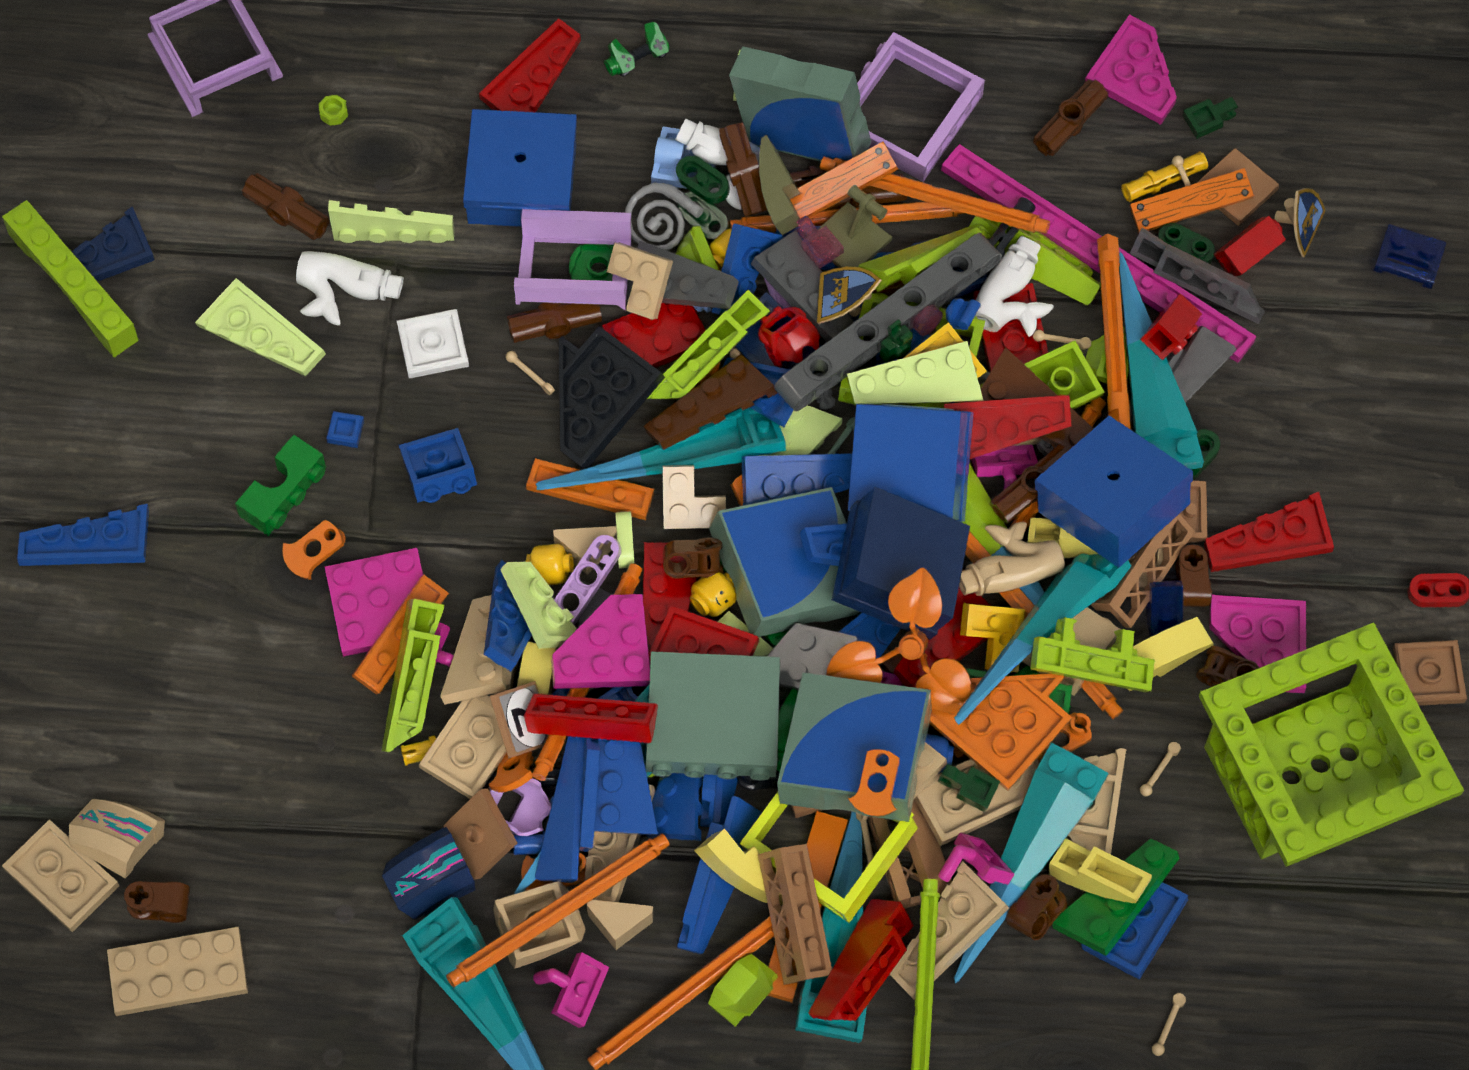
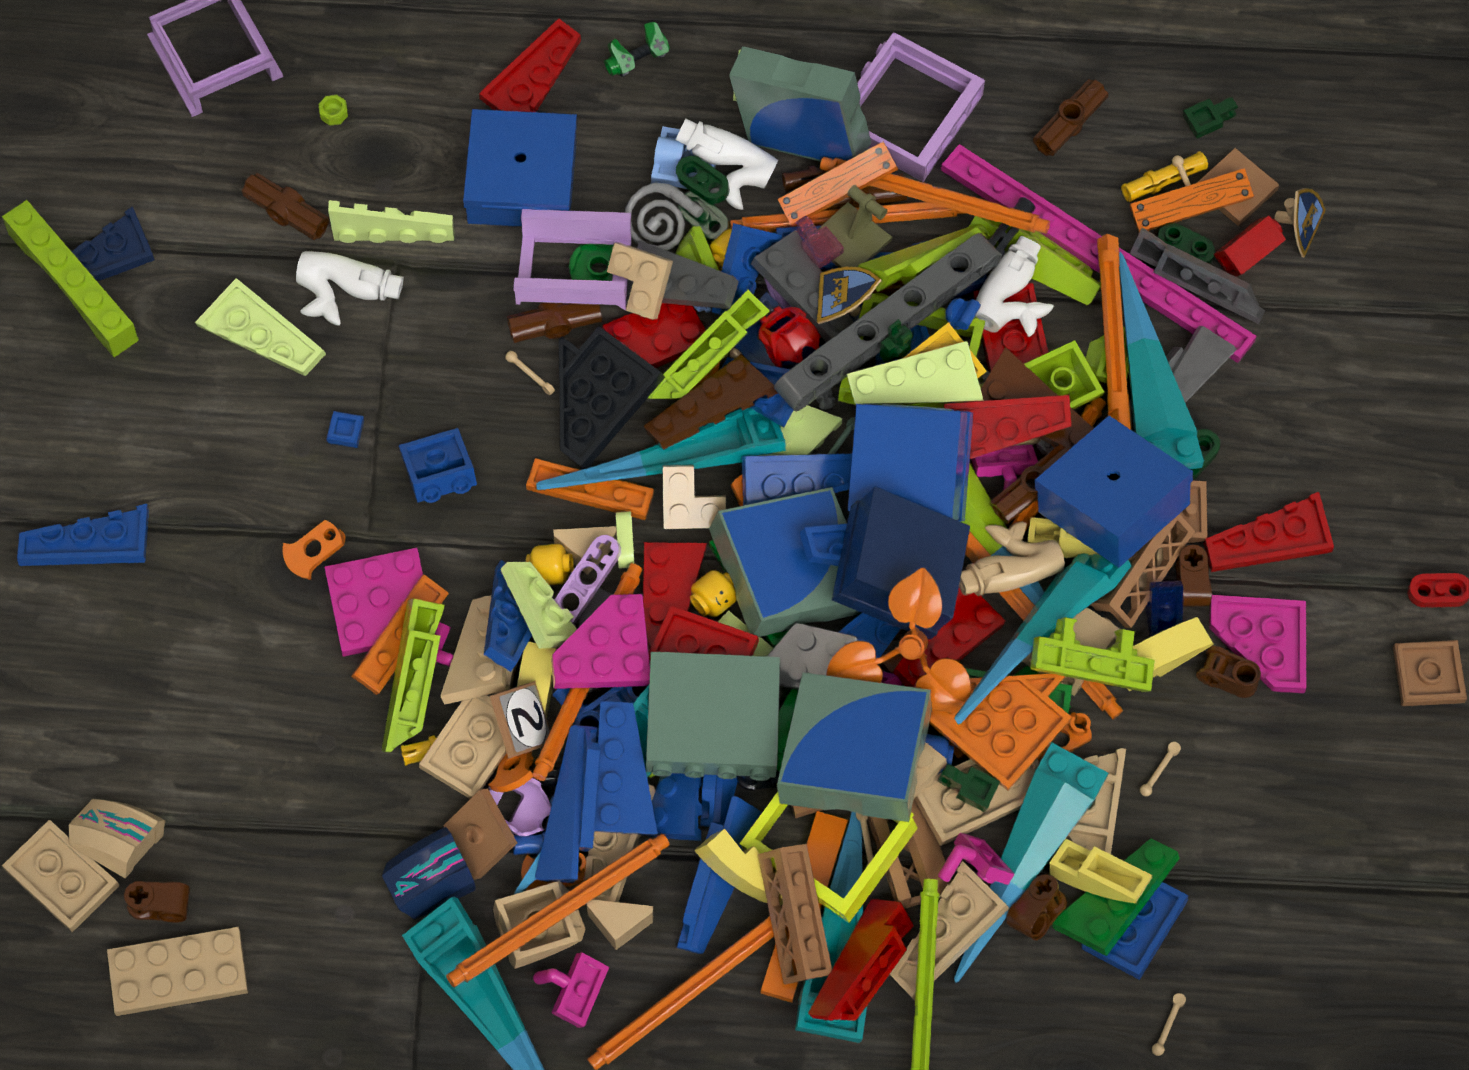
(268, 507): green arch -> none
(432, 343): white plate -> none
(591, 718): red slope -> none
(695, 558): reddish brown piece -> none
(742, 989): lime slope -> none
(743, 168): reddish brown piece -> none
(777, 187): olive slope -> none
(876, 802): orange piece -> none
(927, 320): clear pink tile -> none
(993, 623): yellow plate -> none
(1083, 343): tan hinge -> none
(1136, 71): dark pink plate -> none
(1172, 327): red brick -> none
(1376, 715): lime plate -> none
(1413, 250): clear blue plate -> none

